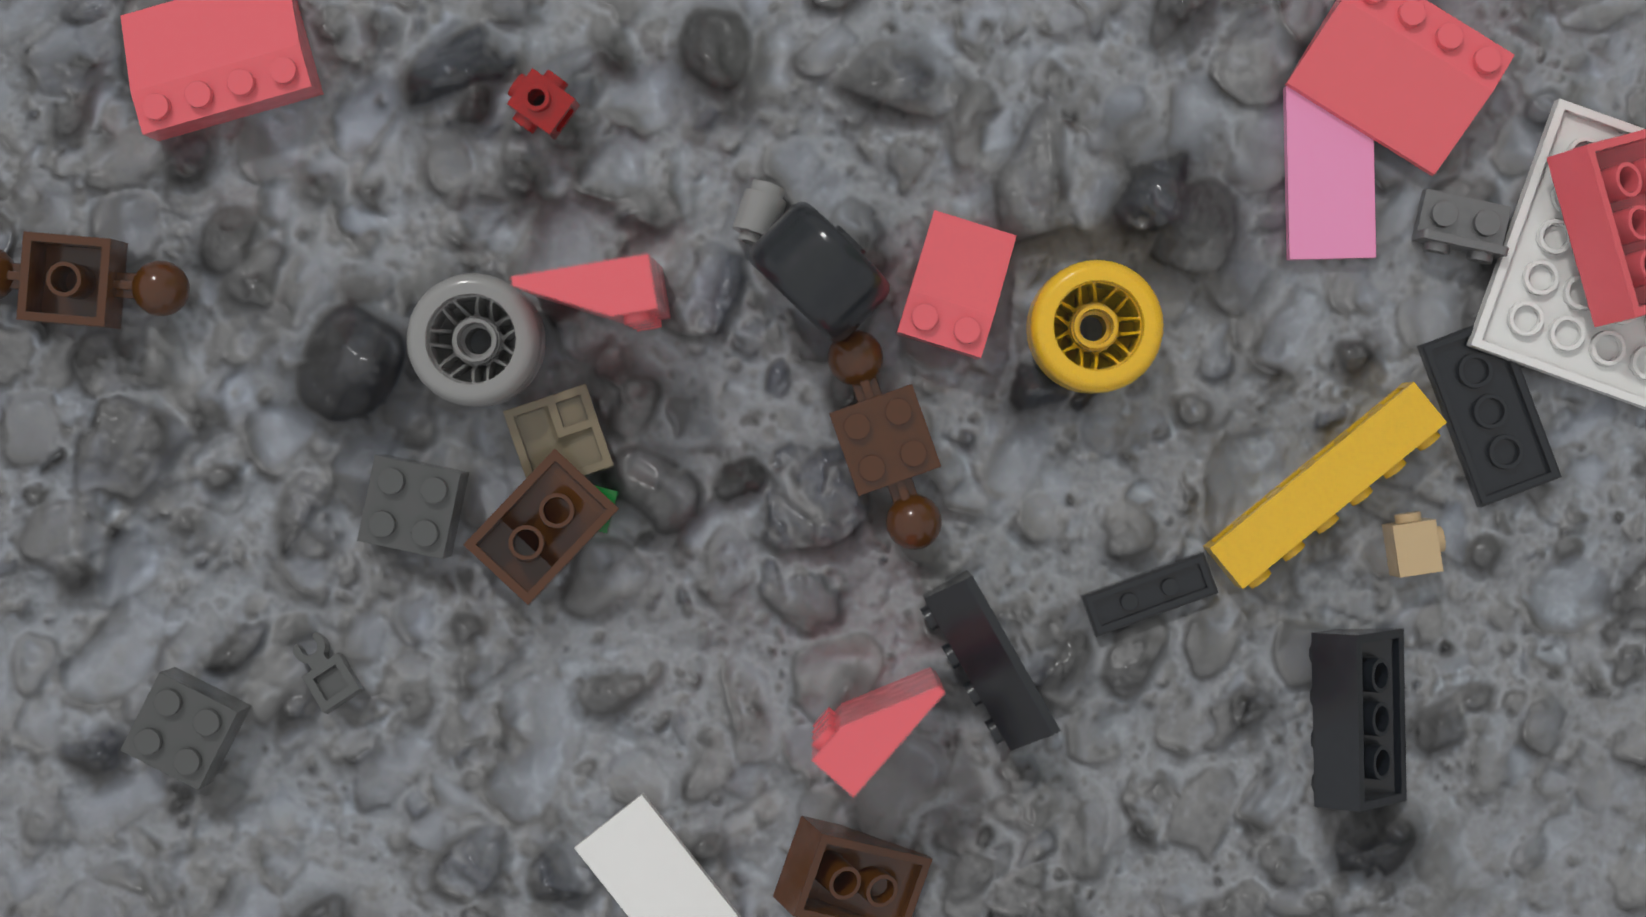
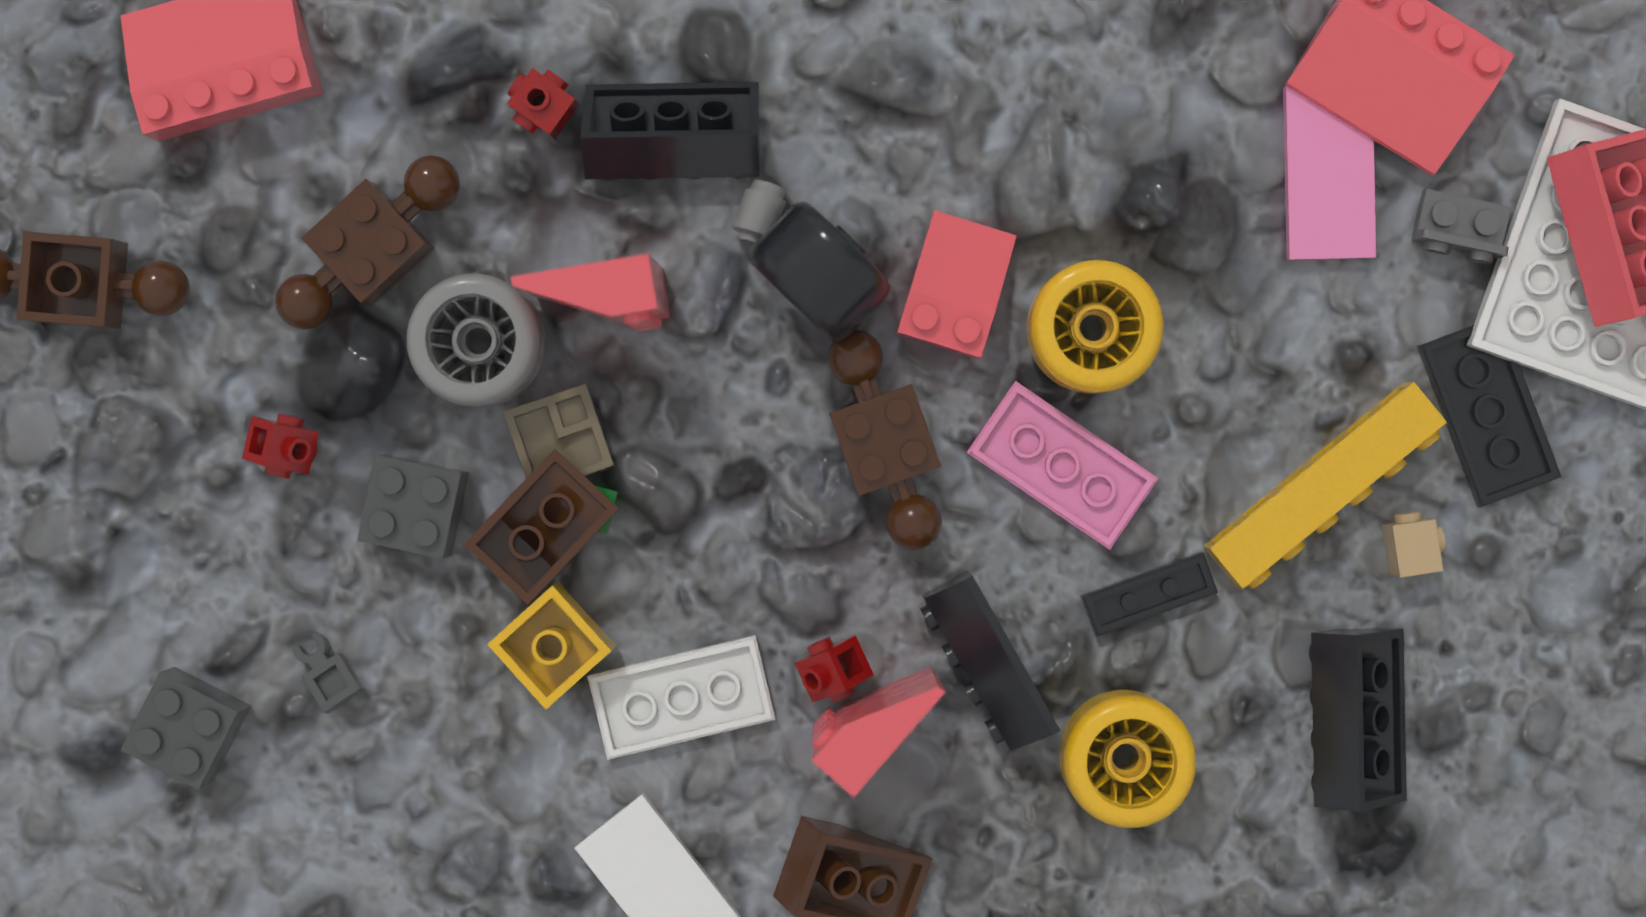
(281, 445): none -> red brick
(367, 242): none -> reddish brown brick
(551, 645): none -> yellow brick
(671, 130): none -> black slope
(681, 697): none -> white tile
(833, 669): none -> red brick
(1062, 465): none -> bright pink tile
(1151, 782): none -> yellow wheel

